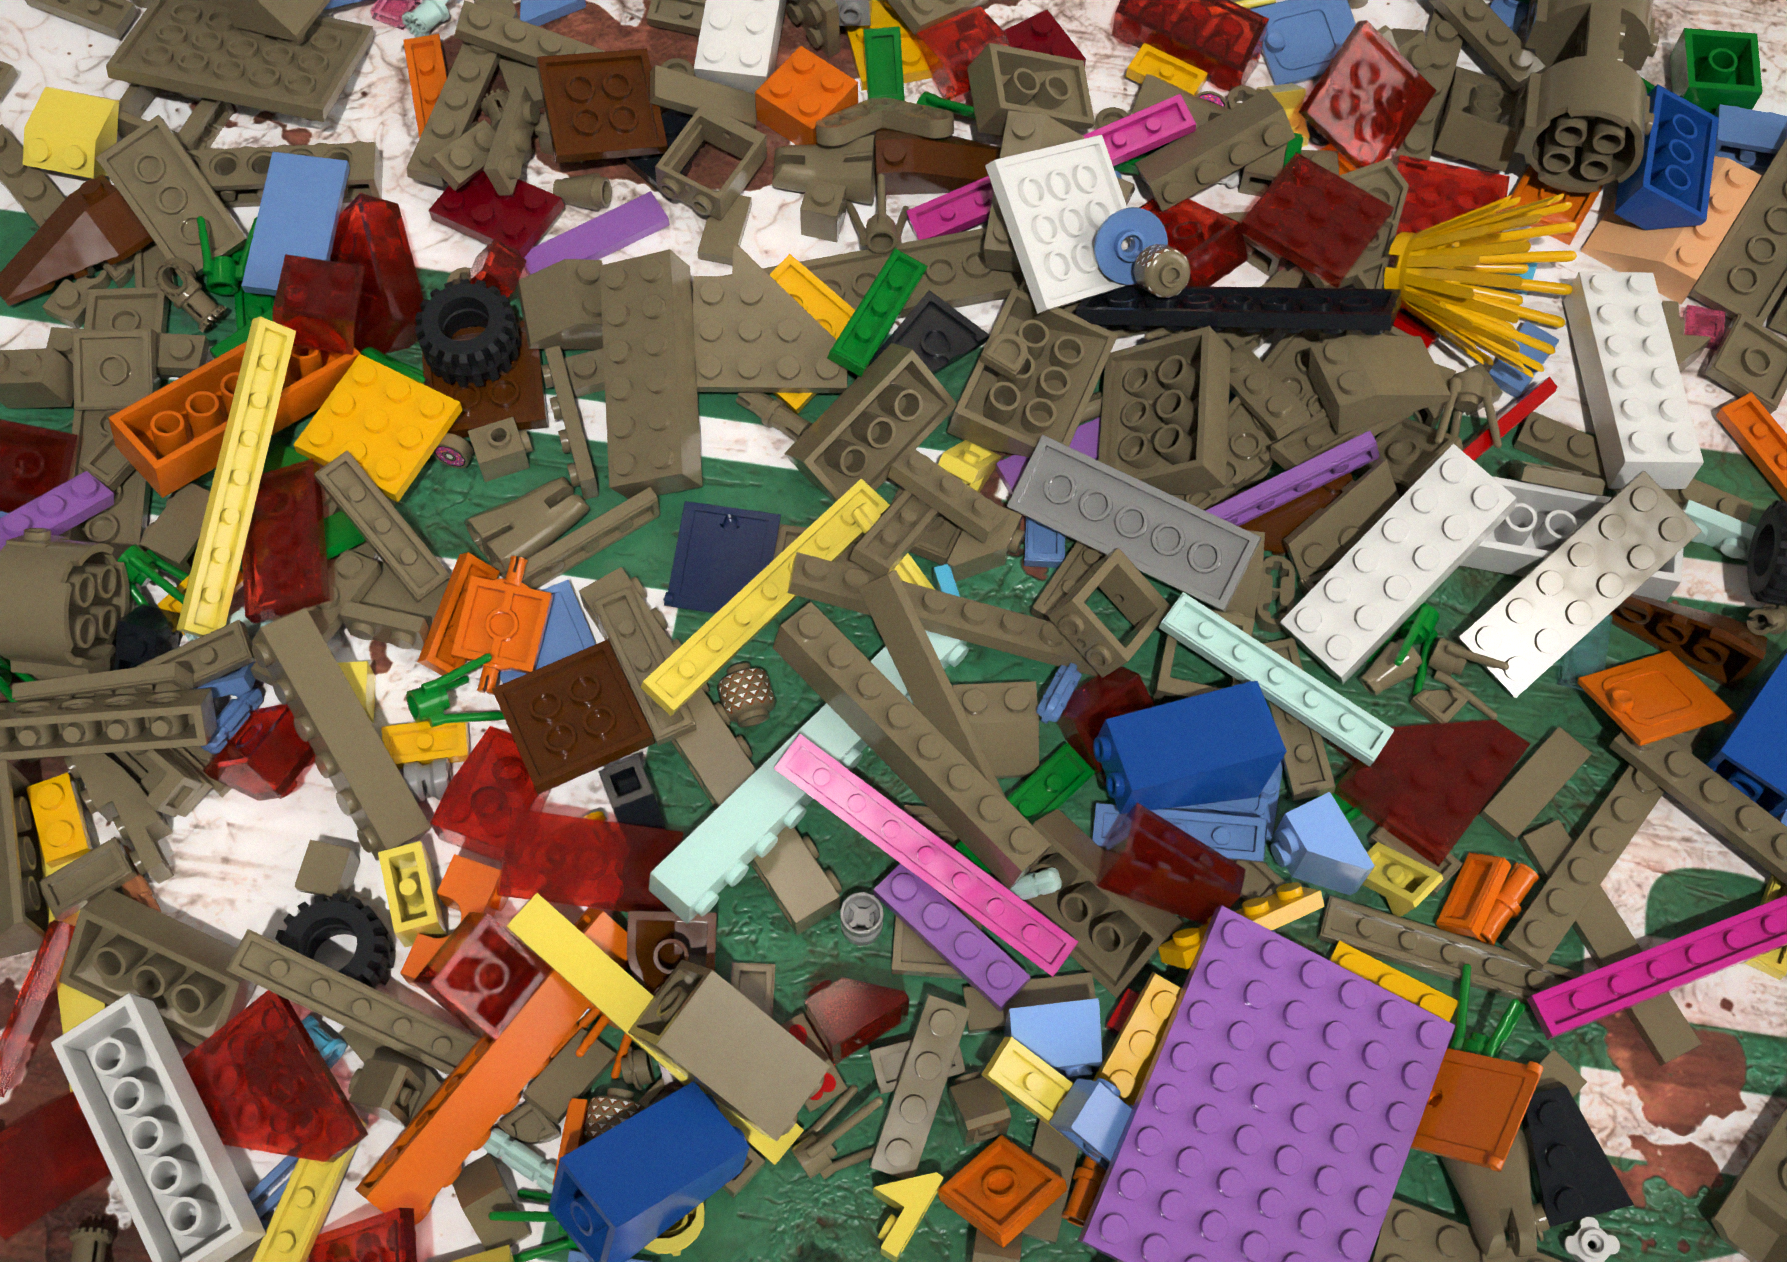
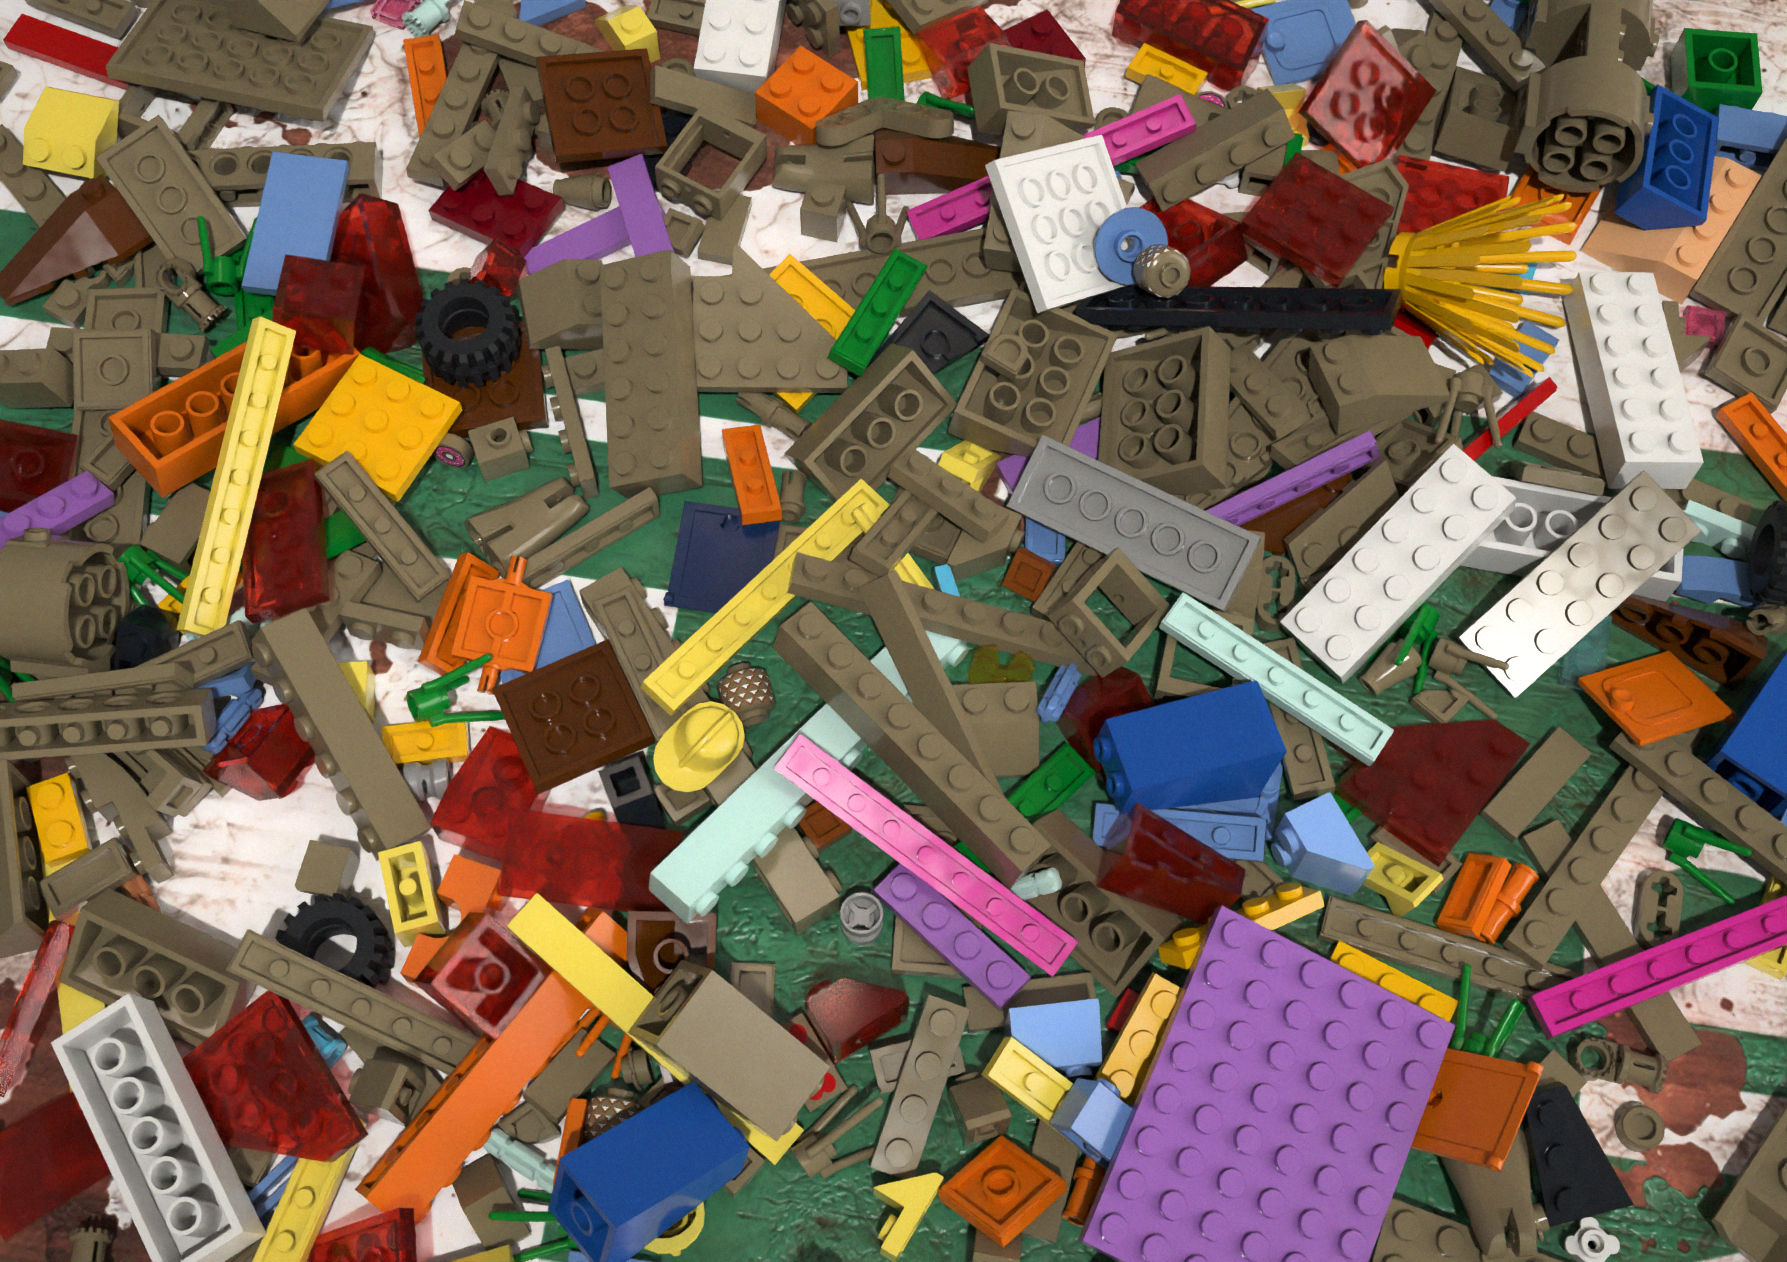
(62, 48): none -> red tile
(251, 1164): none -> dark tan tile
(629, 30): none -> light yellow slope
(640, 206): none -> medium lavender tile
(681, 805): none -> dark tan plate
(683, 231): none -> dark tan plate
(698, 746): none -> light yellow piece
(751, 475): none -> orange plate
(792, 496): none -> dark tan pin
(823, 826): none -> dark orange plate
(986, 667): none -> clear yellow piece
(1029, 574): none -> dark orange plate
(1621, 1064): none -> dark tan connector
(1640, 1128): none -> dark tan tile
(1668, 912): none -> dark tan beam
(1688, 840): none -> green plant
(1715, 578): none -> medium blue slope

